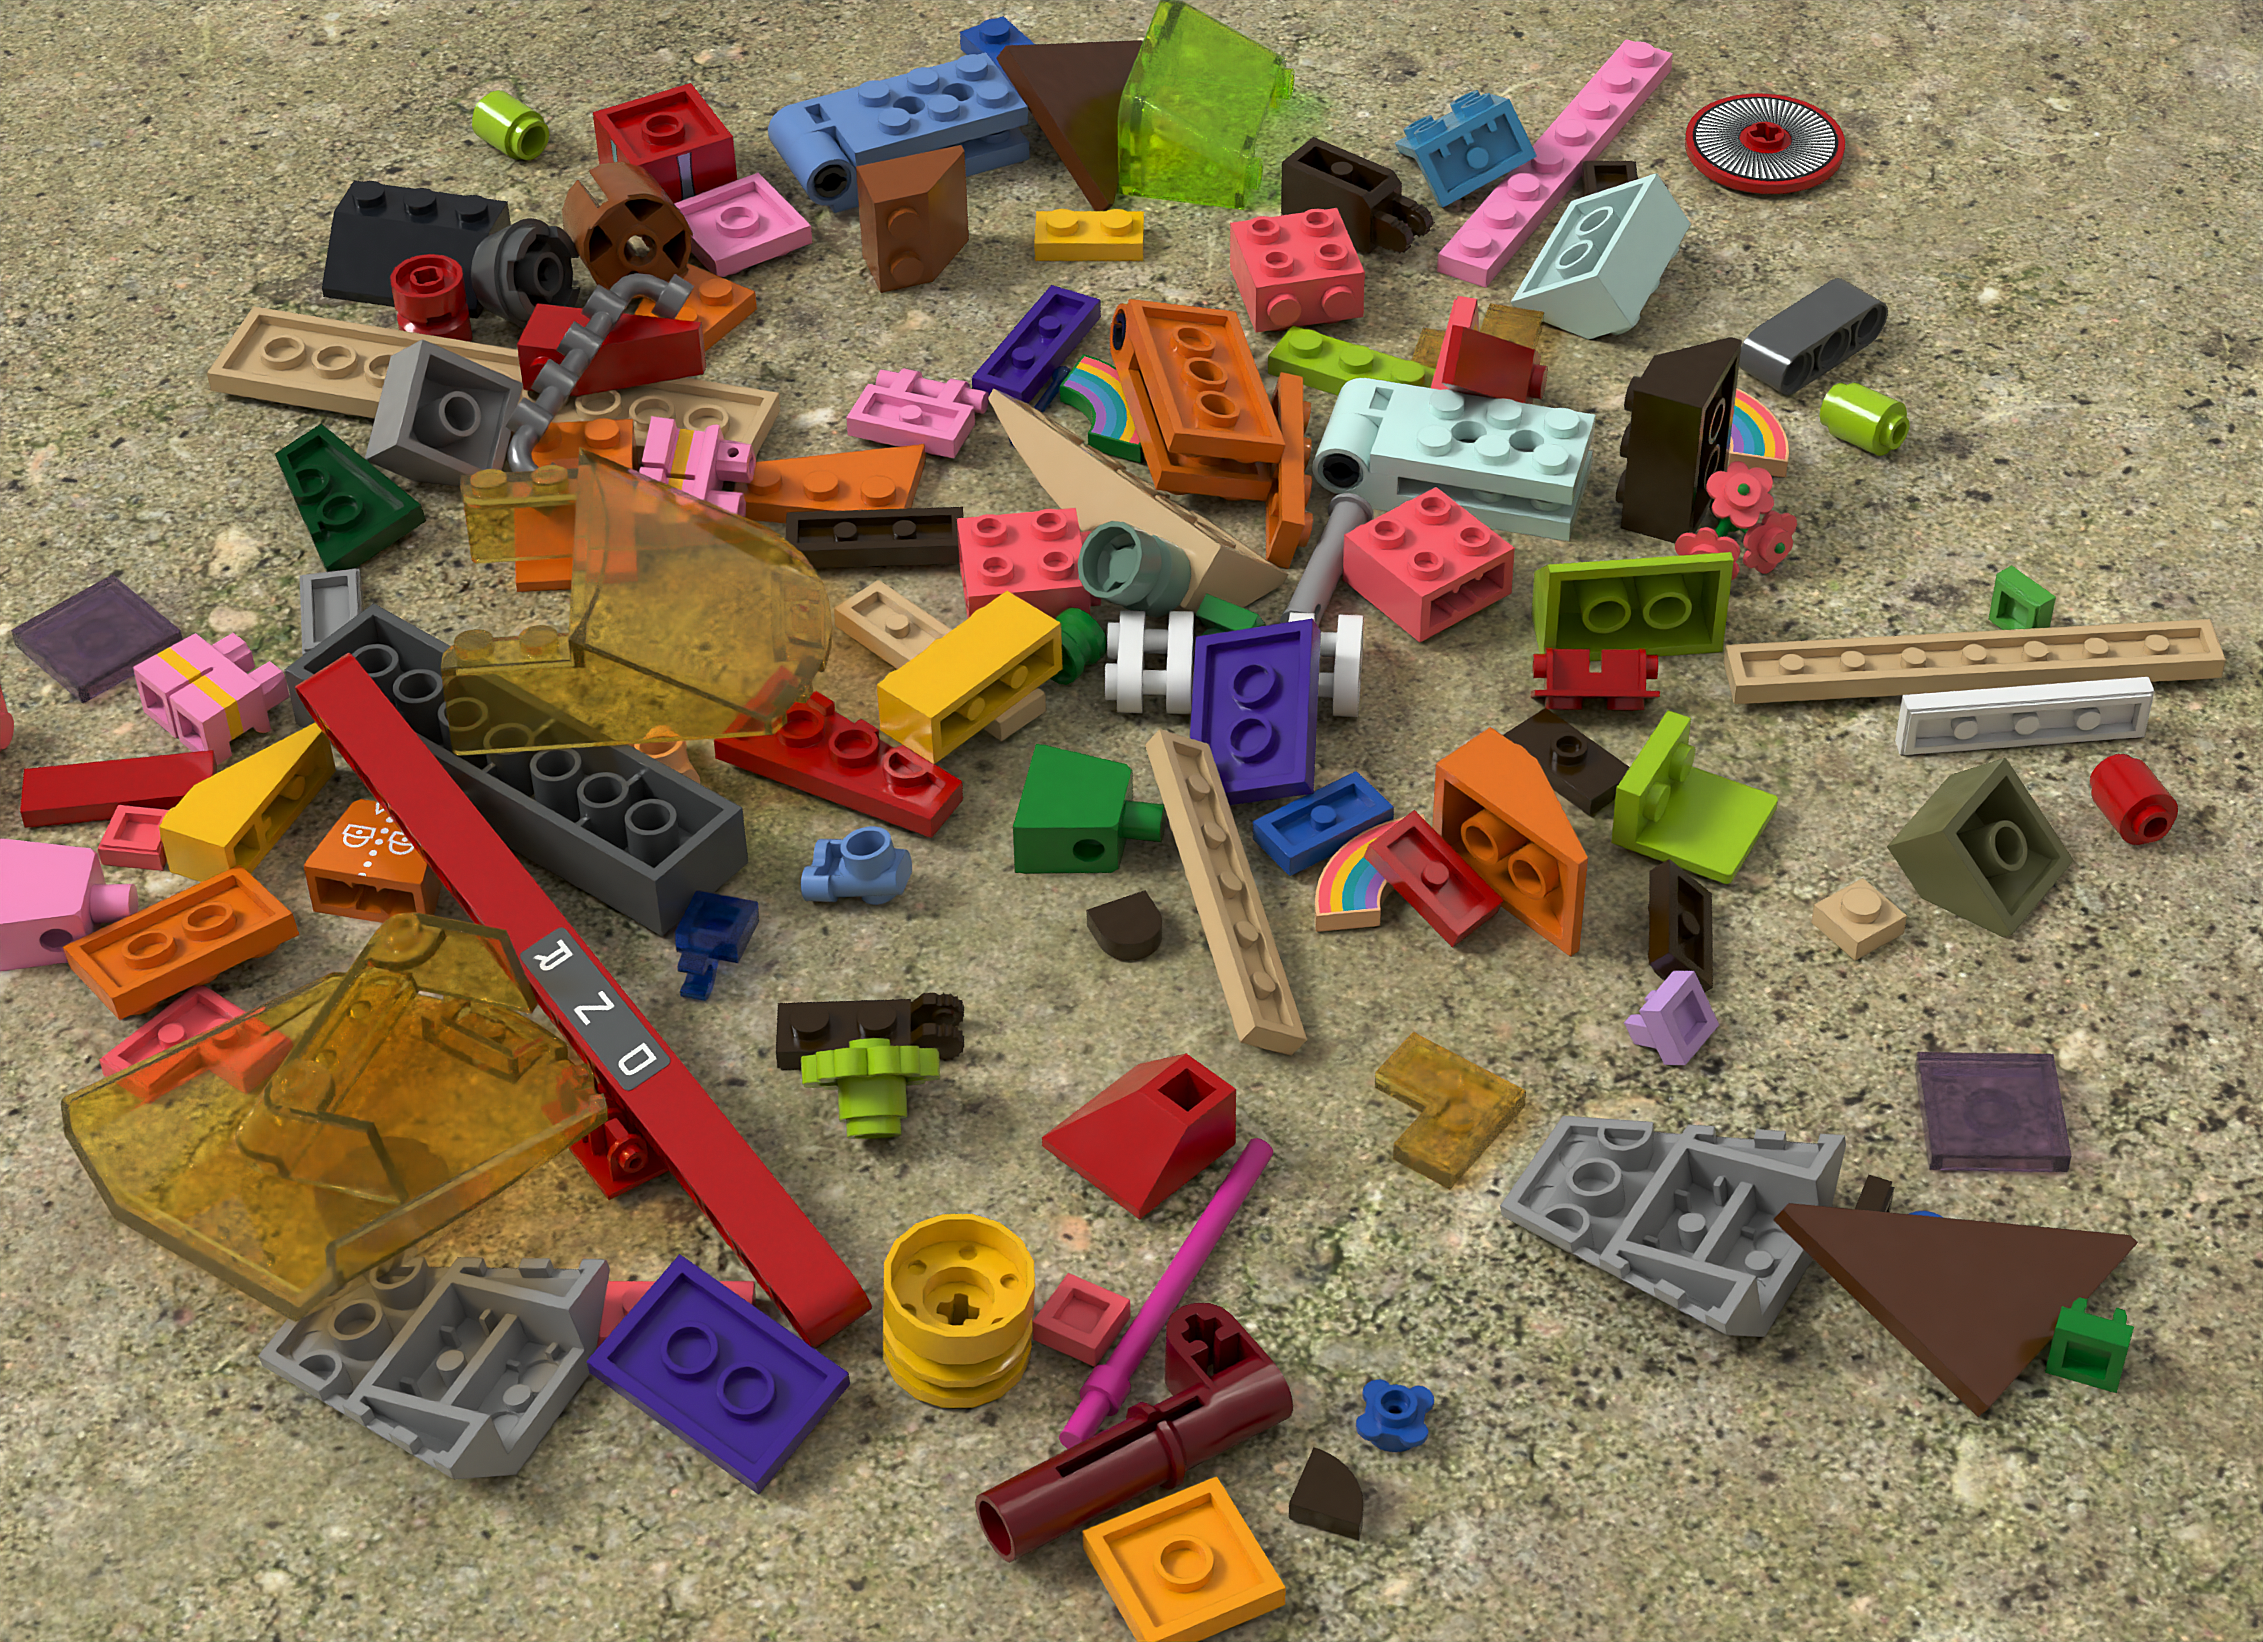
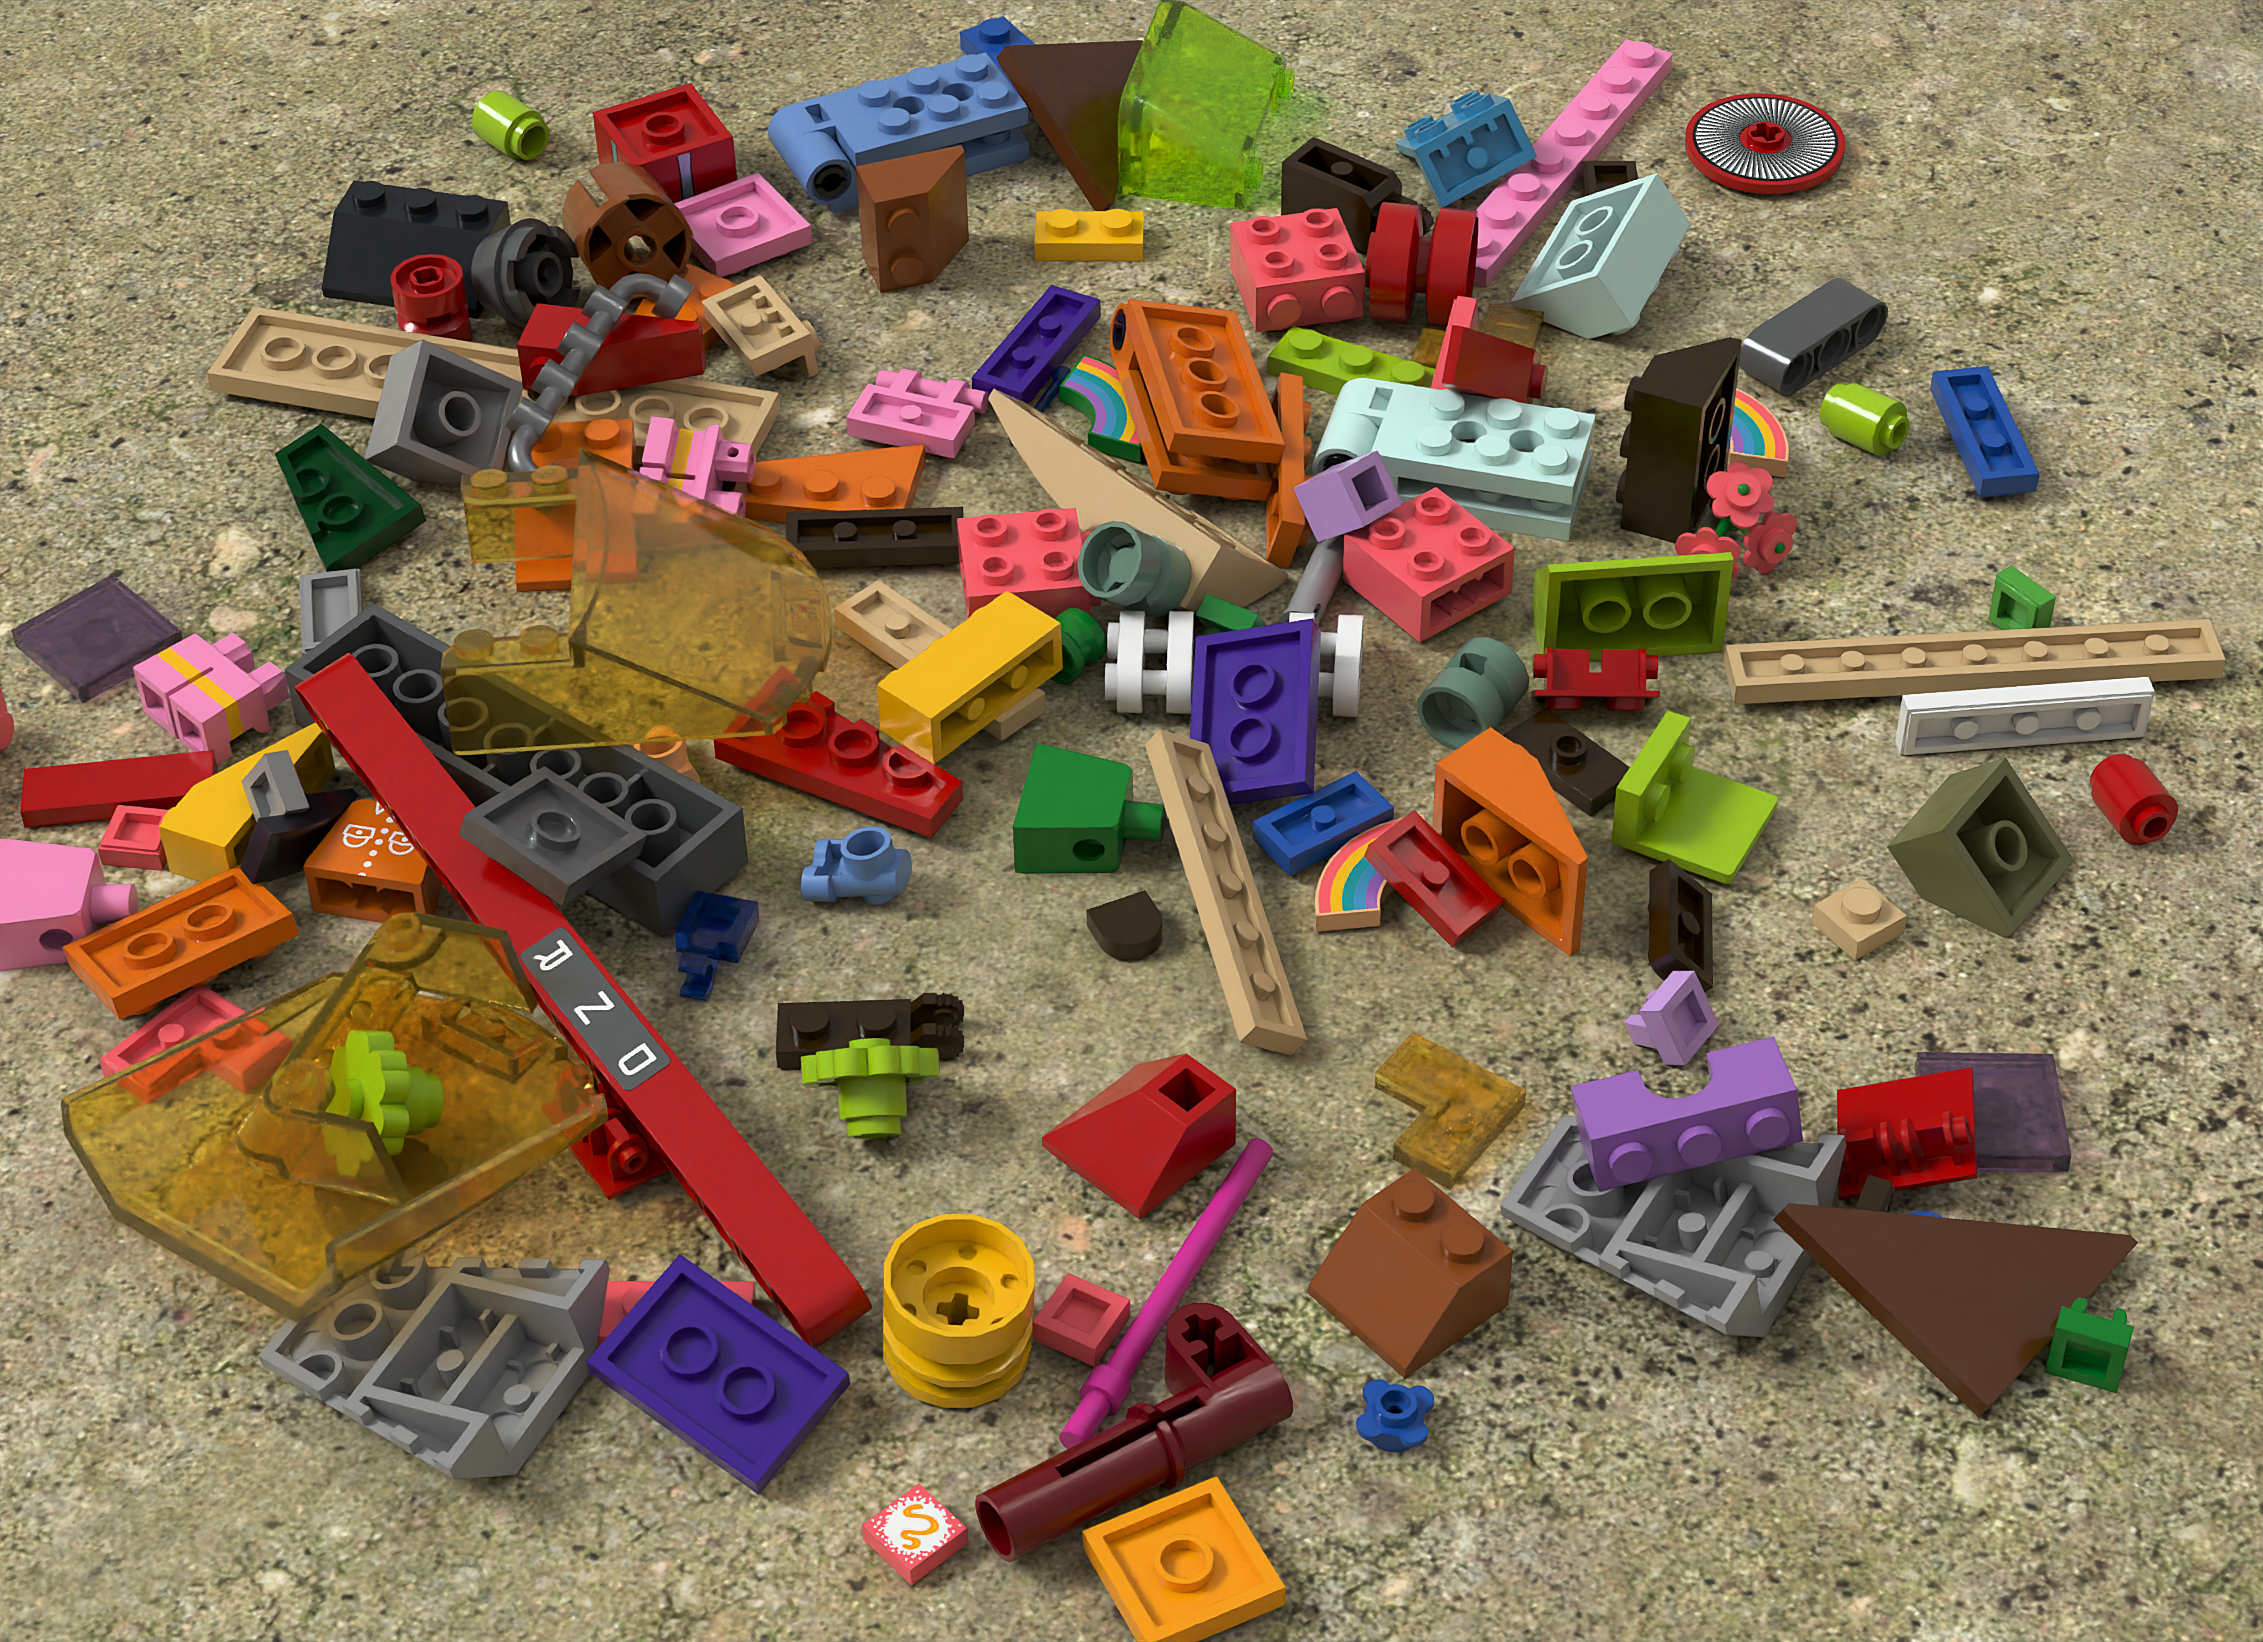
(274, 786): none -> light grey tile
(286, 841): none -> black slope
(382, 1089): none -> lime plant
(552, 835): none -> flat silver plate
(762, 328): none -> tan bracket
(915, 1534): none -> tile
(1328, 1496): dark brown tile -> none
(1347, 496): none -> lavender brick
(1407, 263): none -> red wheel
(1413, 1273): none -> dark orange slope
(1472, 692): none -> sand green wheel
(1643, 1136): none -> medium lavender arch
(1908, 1132): none -> red hinge
(1984, 432): none -> blue plate

